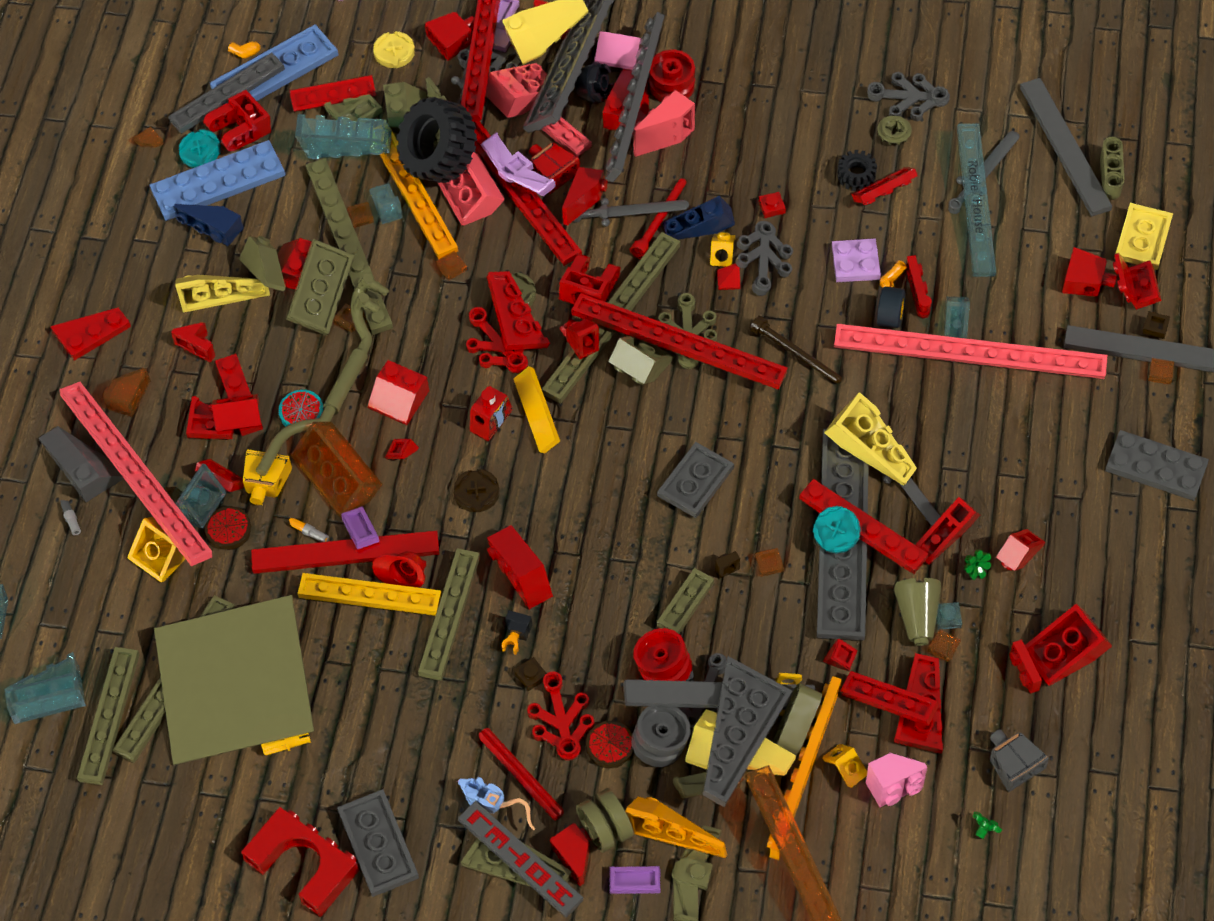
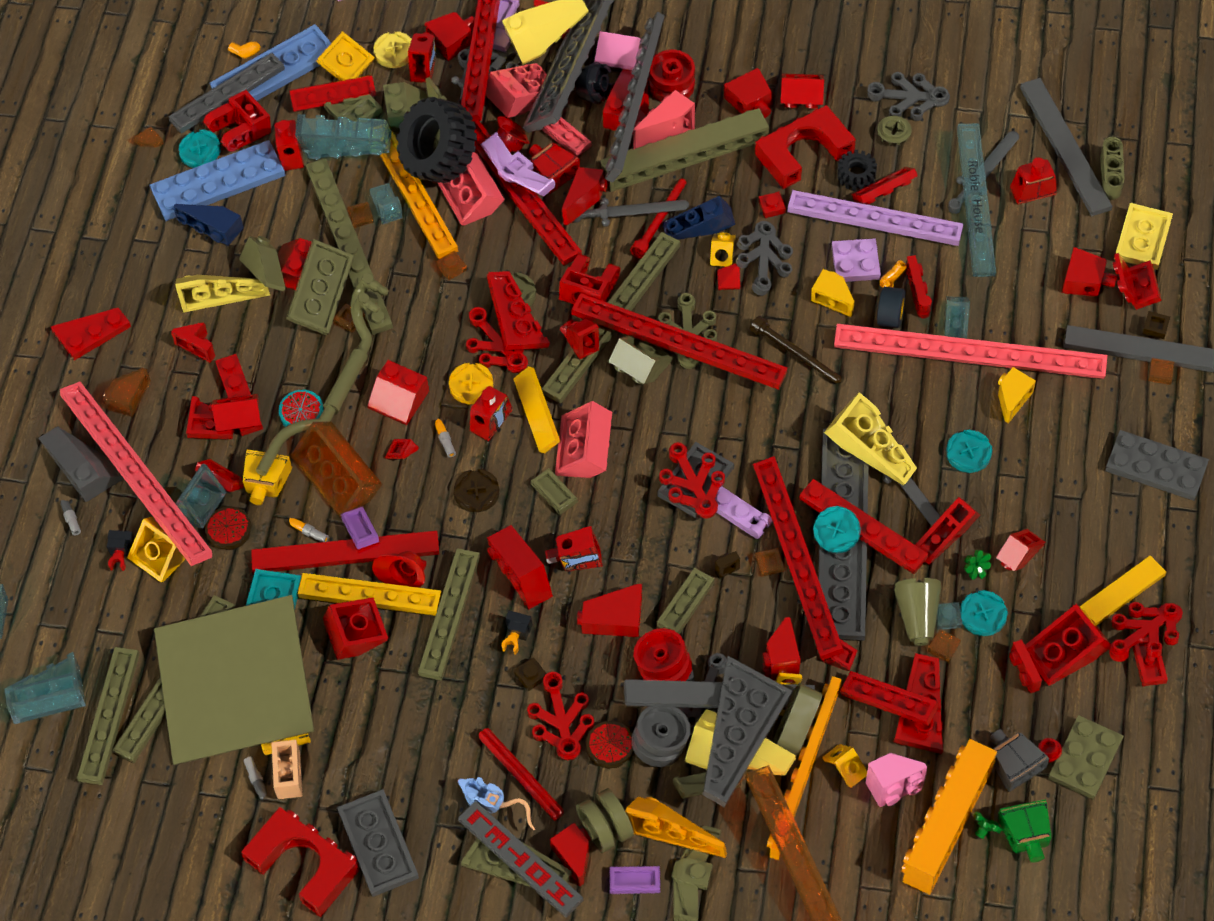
(118, 547): none -> black piece
(255, 777): none -> light grey piece
(273, 585): none -> teal plate
(286, 139): none -> red torso
(286, 769): none -> light nougat brick
(345, 58): none -> yellow tile
(354, 627): none -> red slope
(421, 48): none -> red torso
(444, 438): none -> light grey piece
(469, 381): none -> yellow tile
(511, 134): none -> red piece
(554, 491): none -> olive tile
(576, 550): none -> red torso
(584, 441): none -> coral slope
(613, 613): none -> red slope
(689, 148): none -> olive brick
(693, 483): none -> red plant
(741, 513): none -> lavender plate
(749, 93): none -> red torso
(781, 653): none -> red slope
(798, 559): none -> red plate
(802, 89): none -> red slope
(819, 126): none -> red arch
(832, 292): none -> yellow slope
(875, 218): none -> lavender plate
(948, 816): none -> light orange brick
(969, 451): none -> teal tile
(983, 613): none -> teal tile
(1014, 392): none -> yellow slope
(1027, 828): none -> green torso
(1034, 181): none -> red torso
(1050, 748): none -> red plate
(1086, 757): none -> olive plate
(1123, 590): none -> yellow tile
(1150, 668): none -> red plate
(1167, 614): none -> red plant

